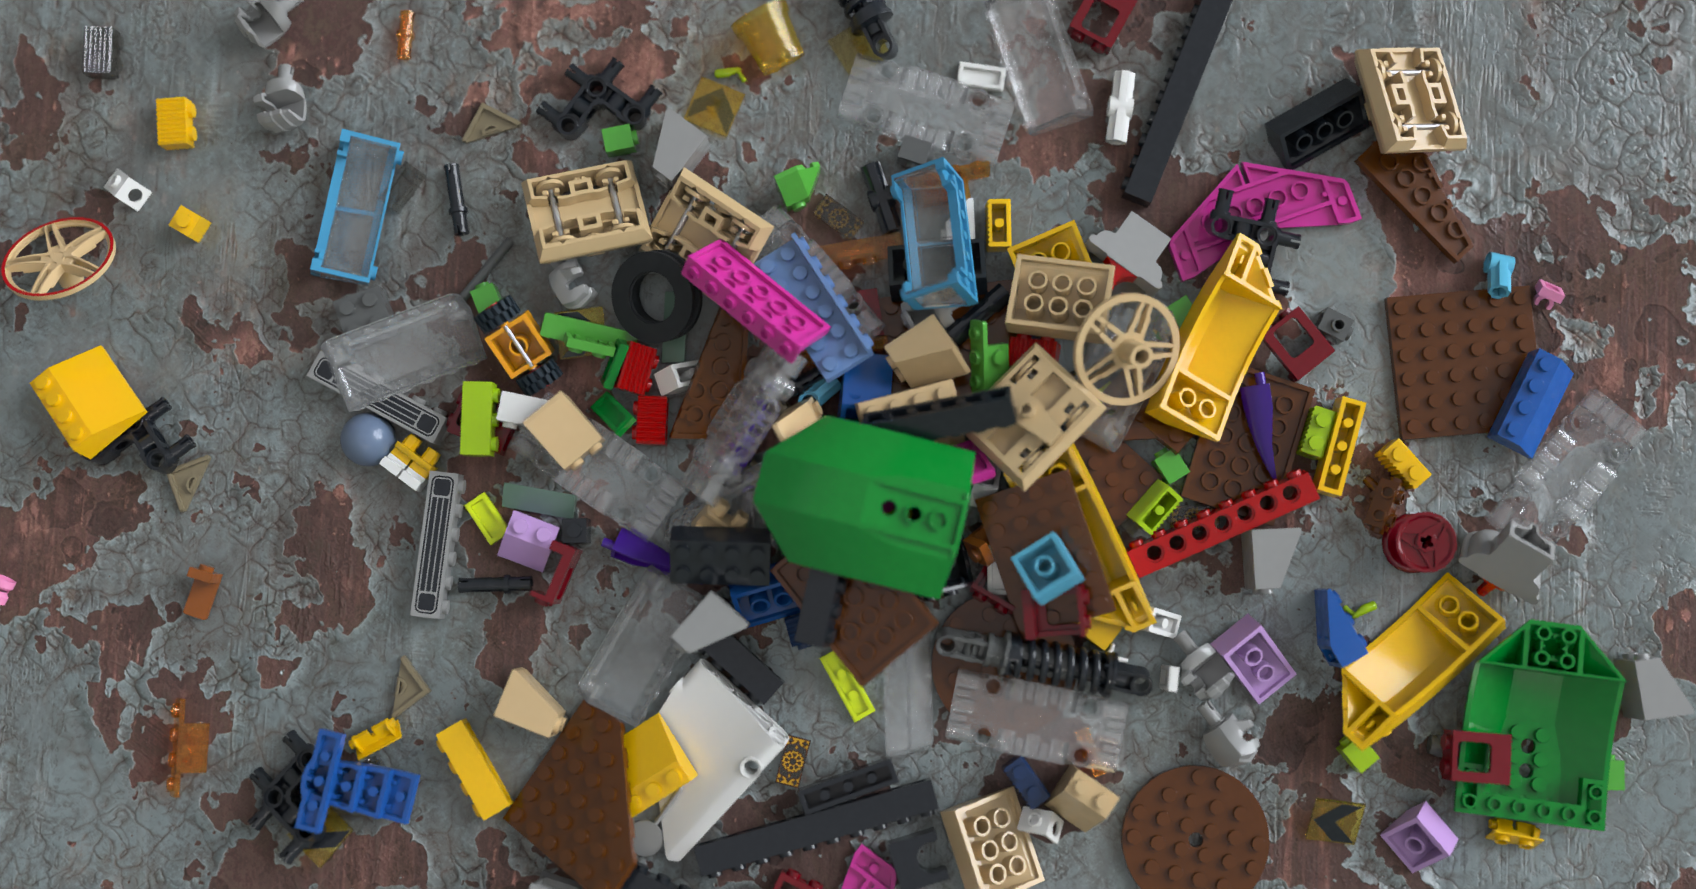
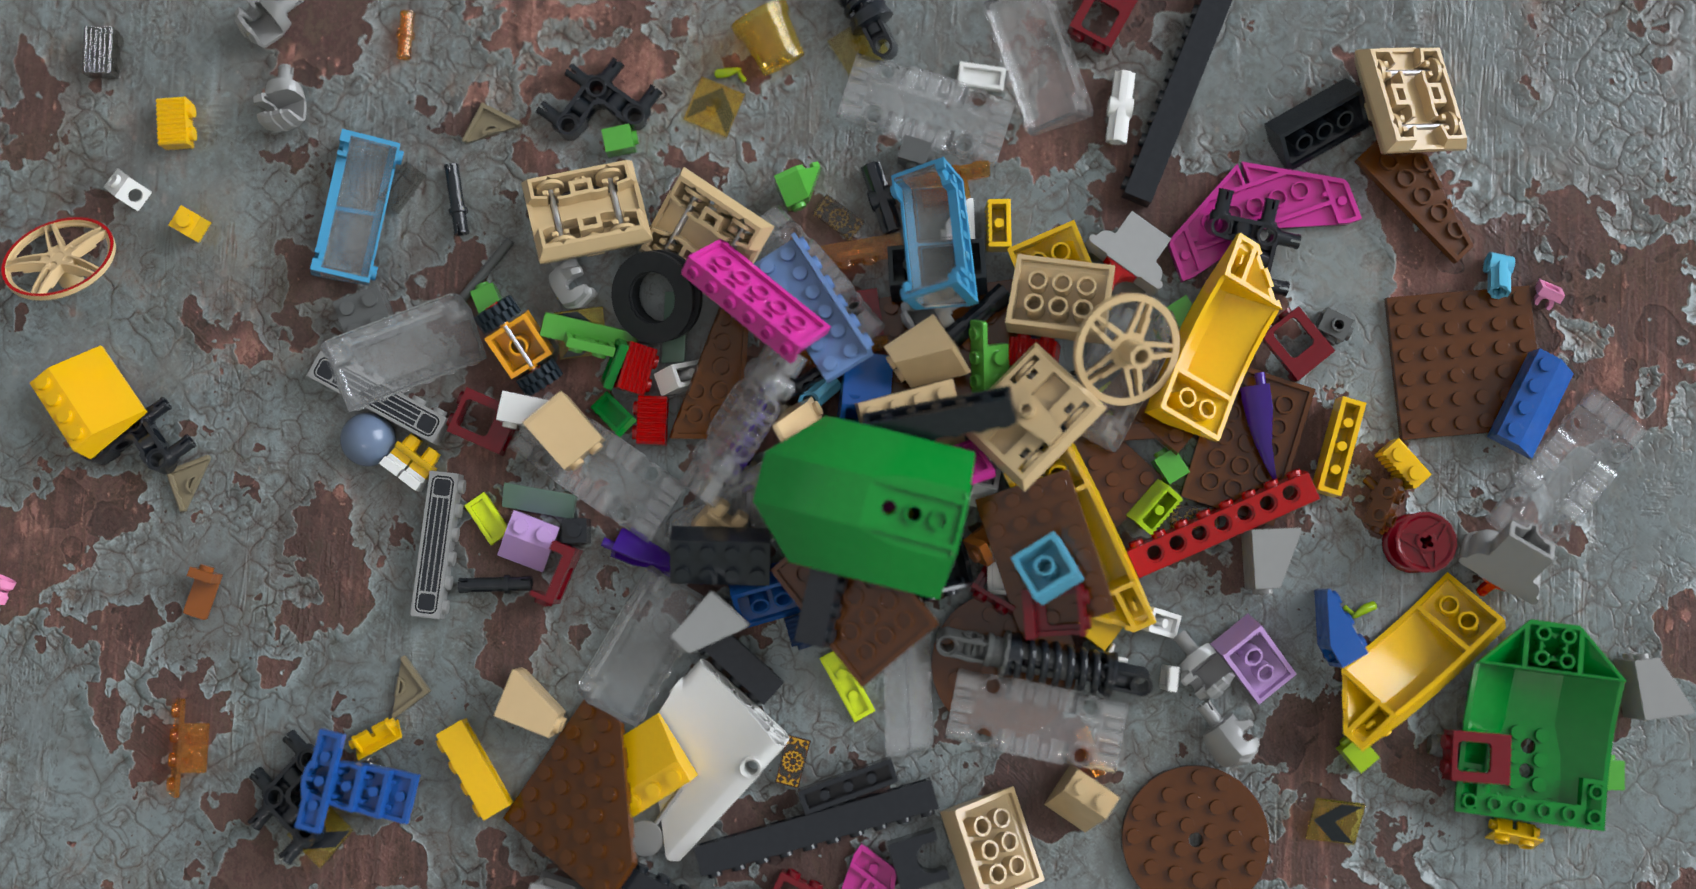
(479, 419): lime brick -> none
(678, 147): light grey slope -> none
(1025, 781): dark blue brick -> none
(1040, 823): white bracket -> none
(1316, 433): lime brick -> none
(1420, 837): lavender slope -> none

